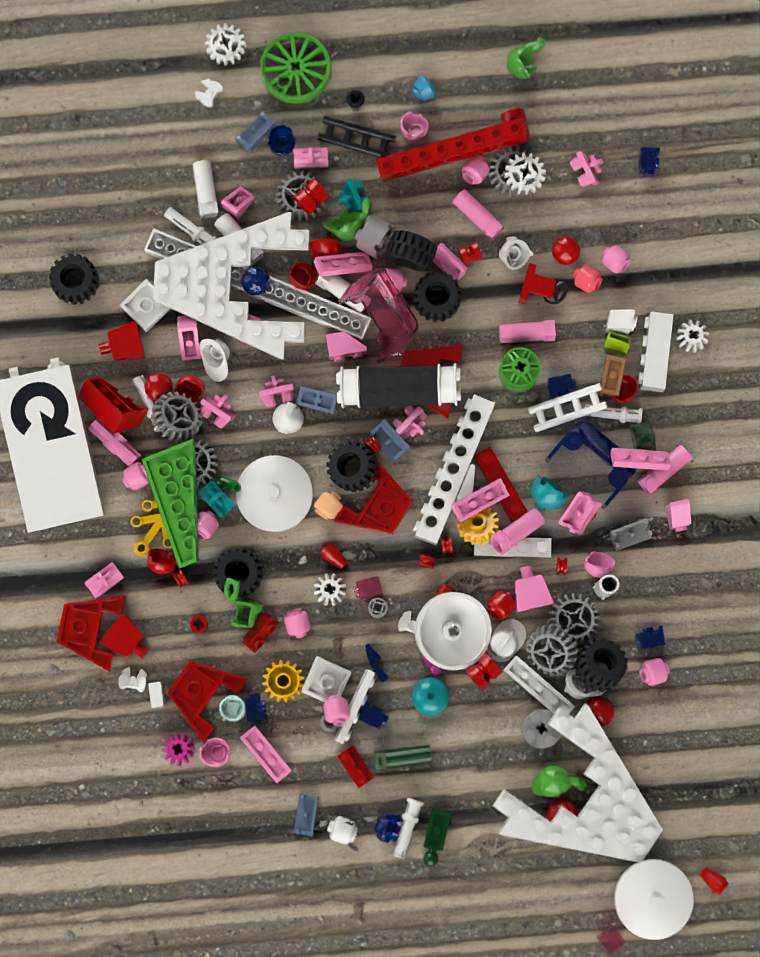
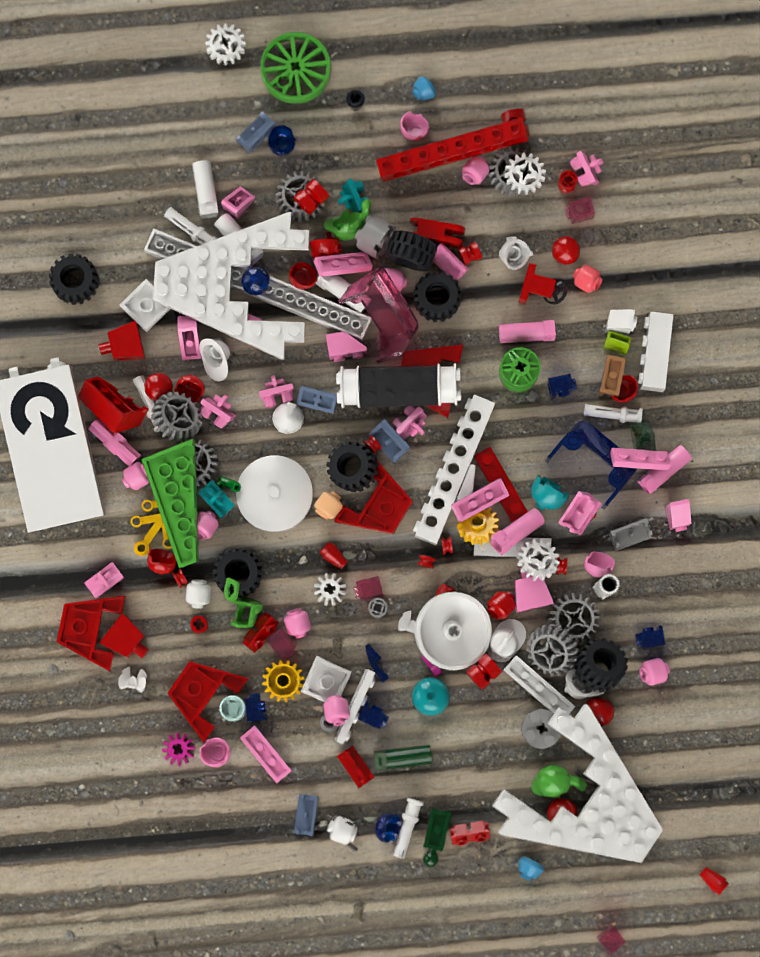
(157, 695): white piece -> none
(198, 593): none -> white head
(211, 93): white piece -> none
(282, 644): none -> clear pink brick
(310, 158): bright pink hips -> none
(350, 128): black bar -> none
(439, 232): none -> red piece
(478, 214): bright pink piece -> none
(479, 832): none -> red hinge
(521, 61): bright green piece -> none
(529, 868): none -> dark azure cone
(534, 566): none -> white gear
(566, 185): none -> red wheel
(574, 397): white bar -> none
(575, 216): none -> clear pink brick
(616, 259): bright pink head -> none
(648, 161): clear blue brick -> none
(653, 899): white dish -> none
(693, 343): white gear -> none

